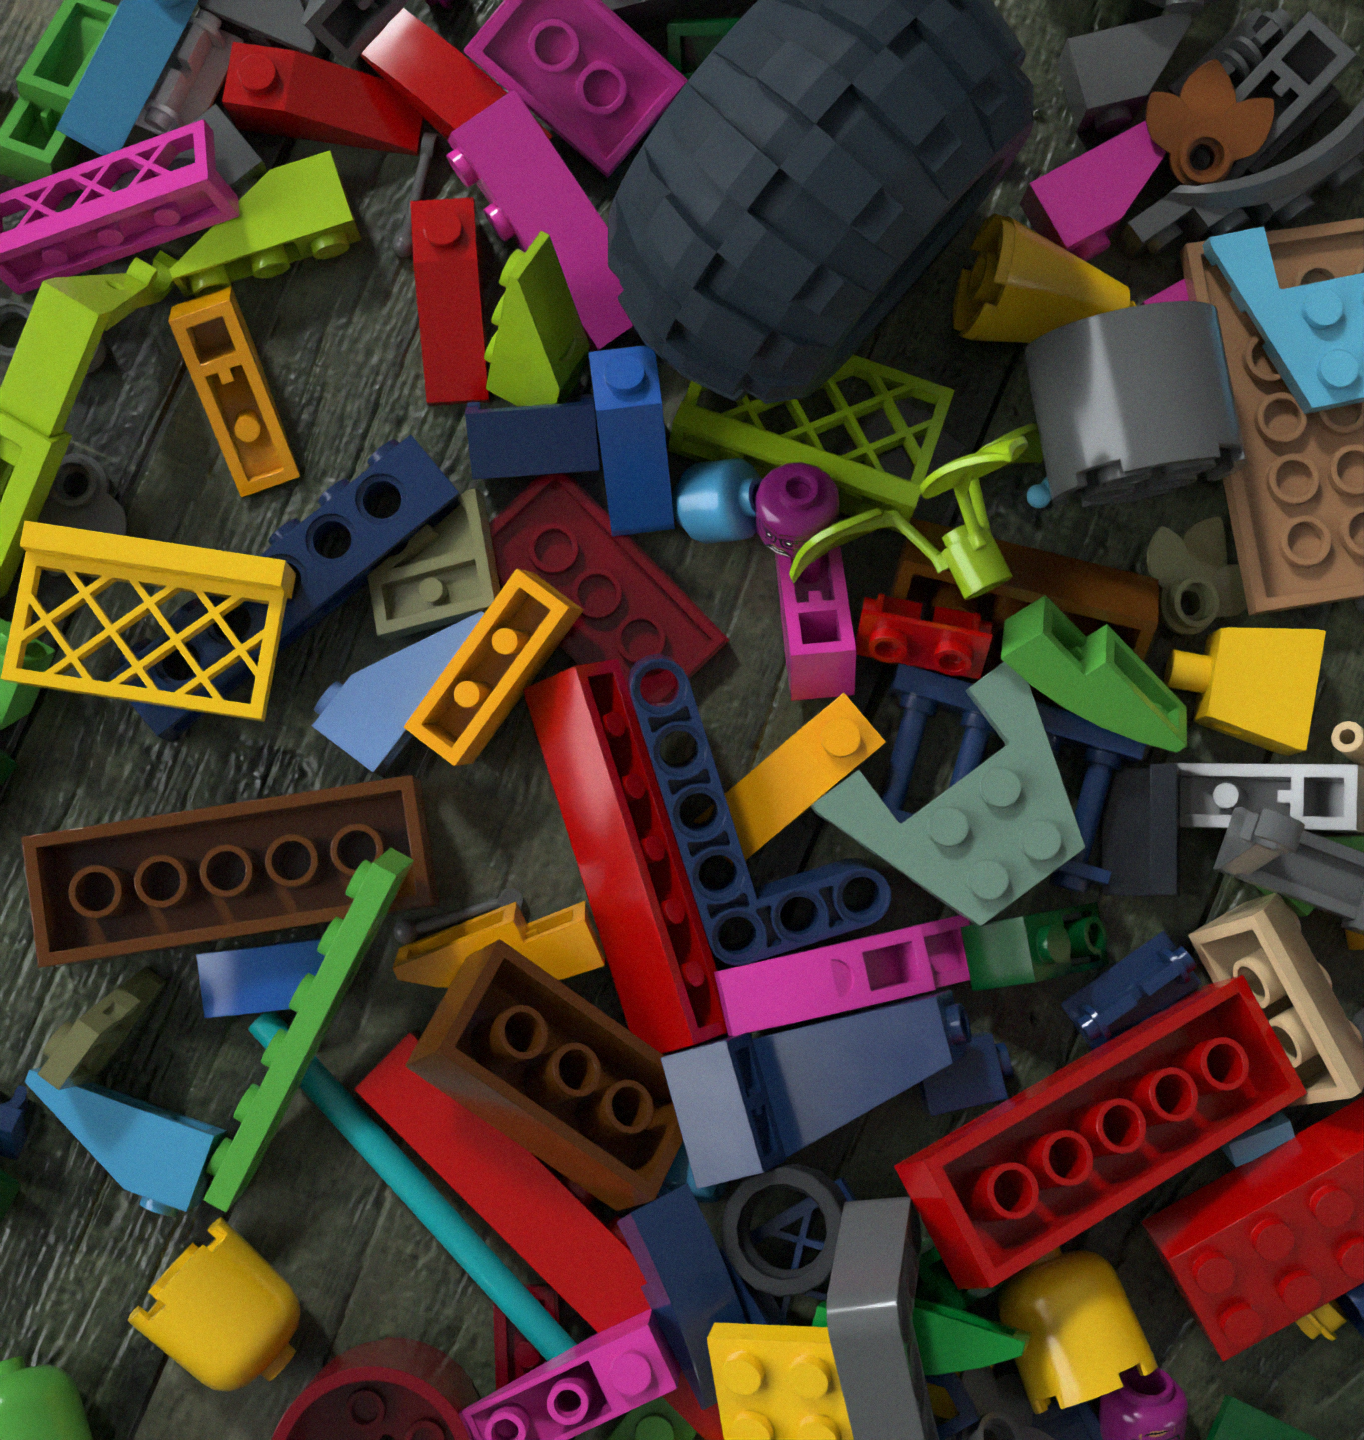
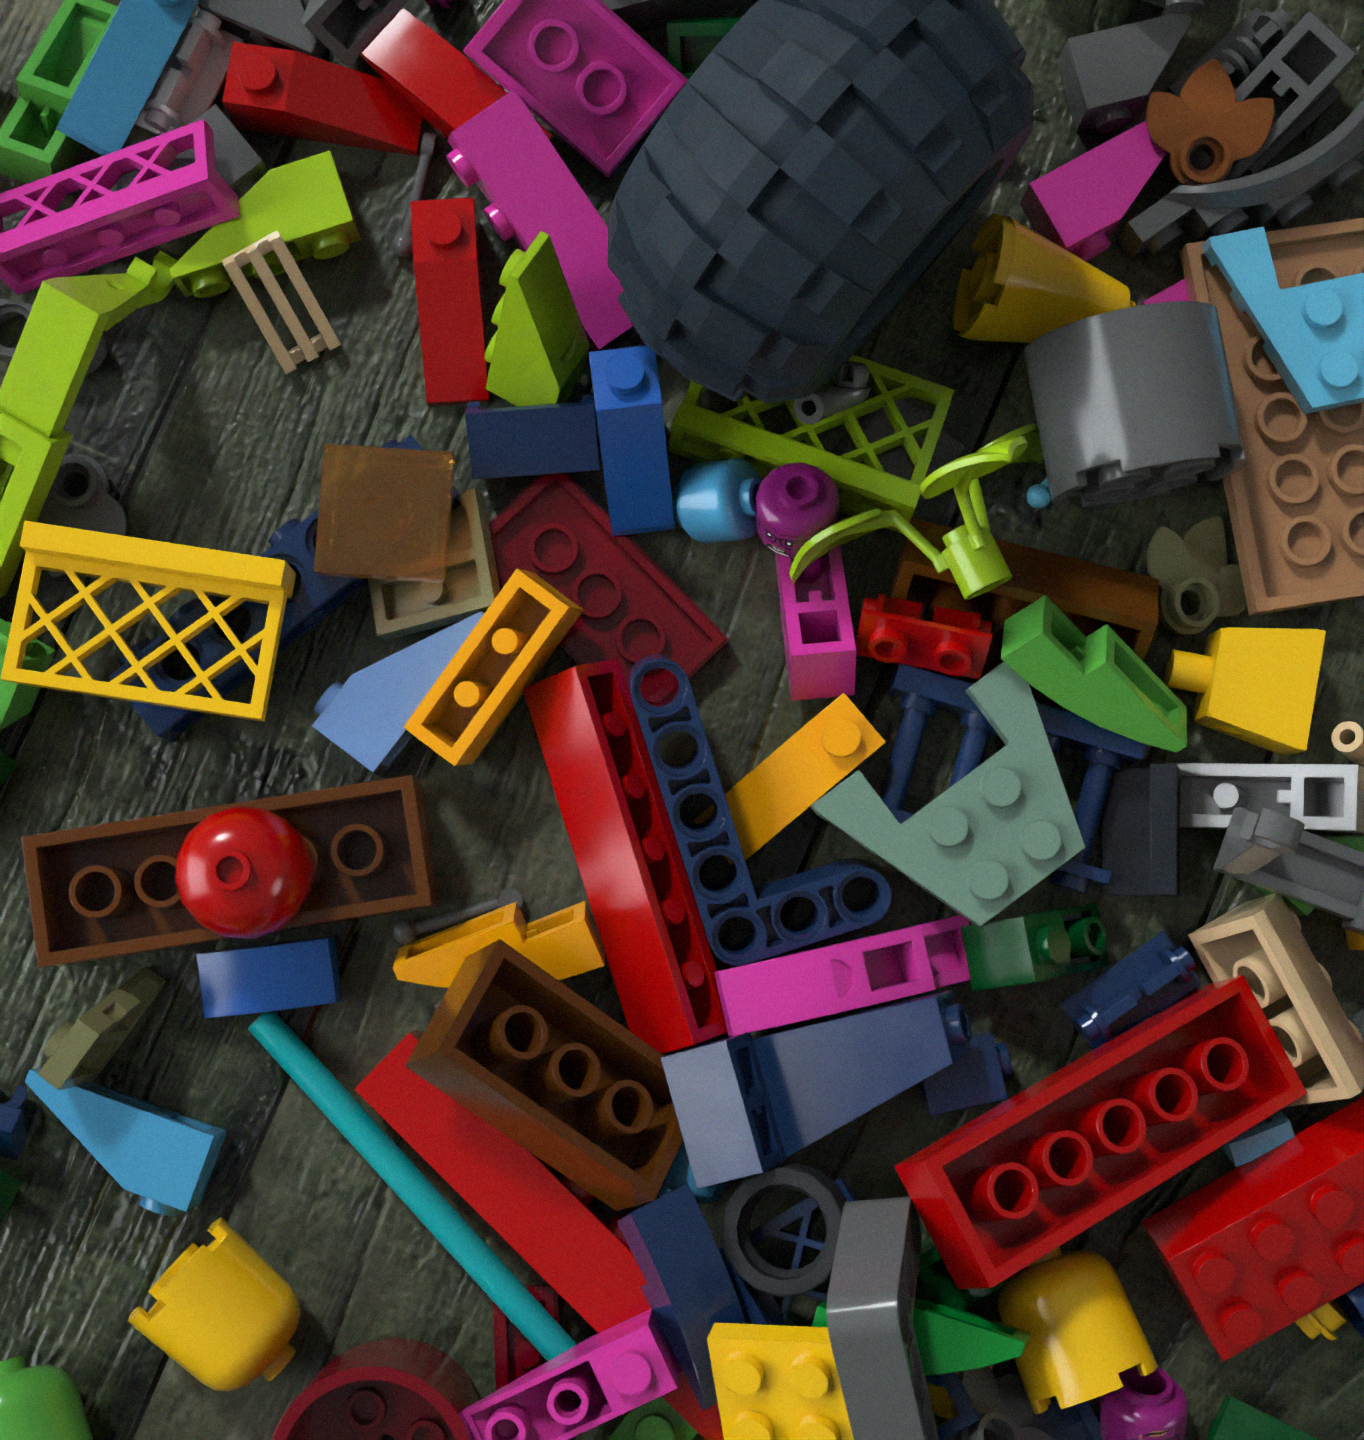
(234, 390): light orange slope -> none
(244, 872): none -> red cylinder
(306, 347): none -> tan tile
(316, 1005): bright green plate -> none
(384, 513): none -> clear orange tile
(834, 397): none -> dark grey arm

